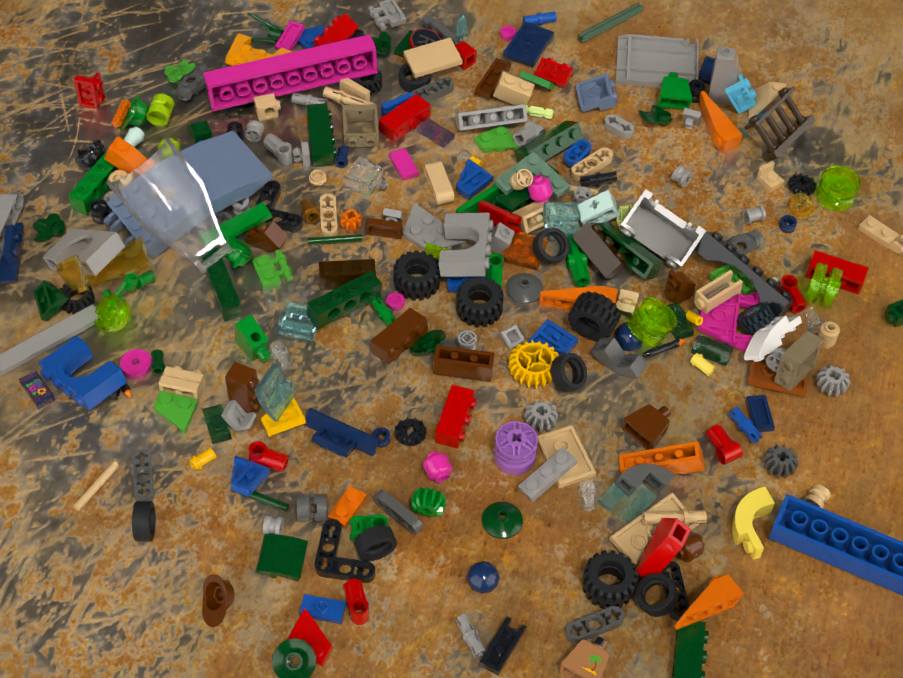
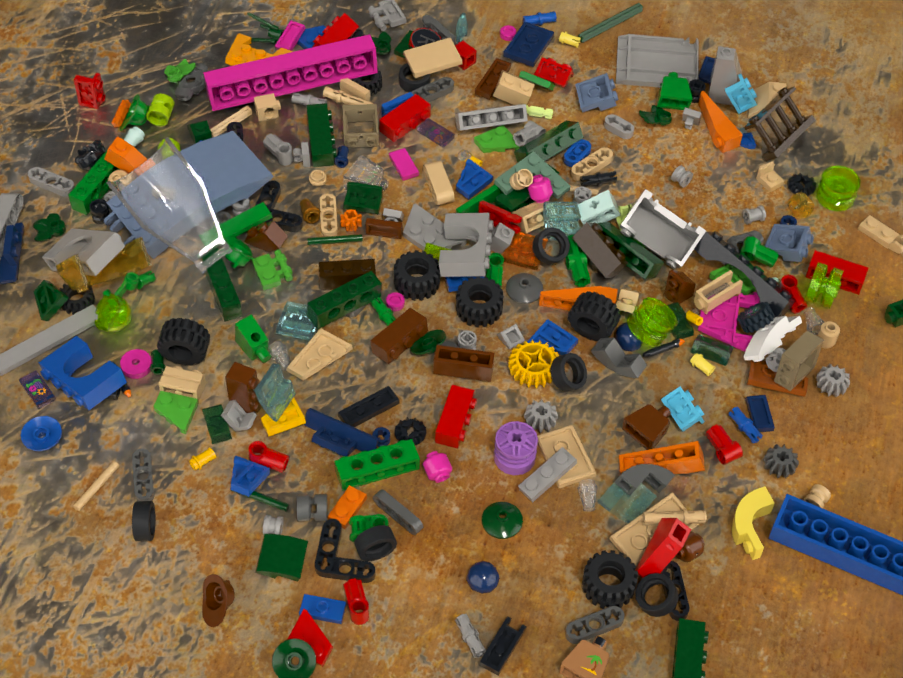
(40, 427): none -> blue dish
(45, 176): none -> light grey beam
(183, 341): none -> black tyre
(236, 117): none -> tan axle
(254, 131): light grey wheel -> none
(317, 354): none -> tan wing
(363, 197): none -> dark green bracket
(369, 407): none -> black plate
(371, 472): none -> green brick
(428, 502): green gear -> none
(569, 39): none -> light yellow pin
(682, 408): none -> medium azure bracket
(717, 597): orange slope -> none
(748, 141): none -> blue tile
(755, 251): none -> green piece
(790, 241): none -> sand blue plate

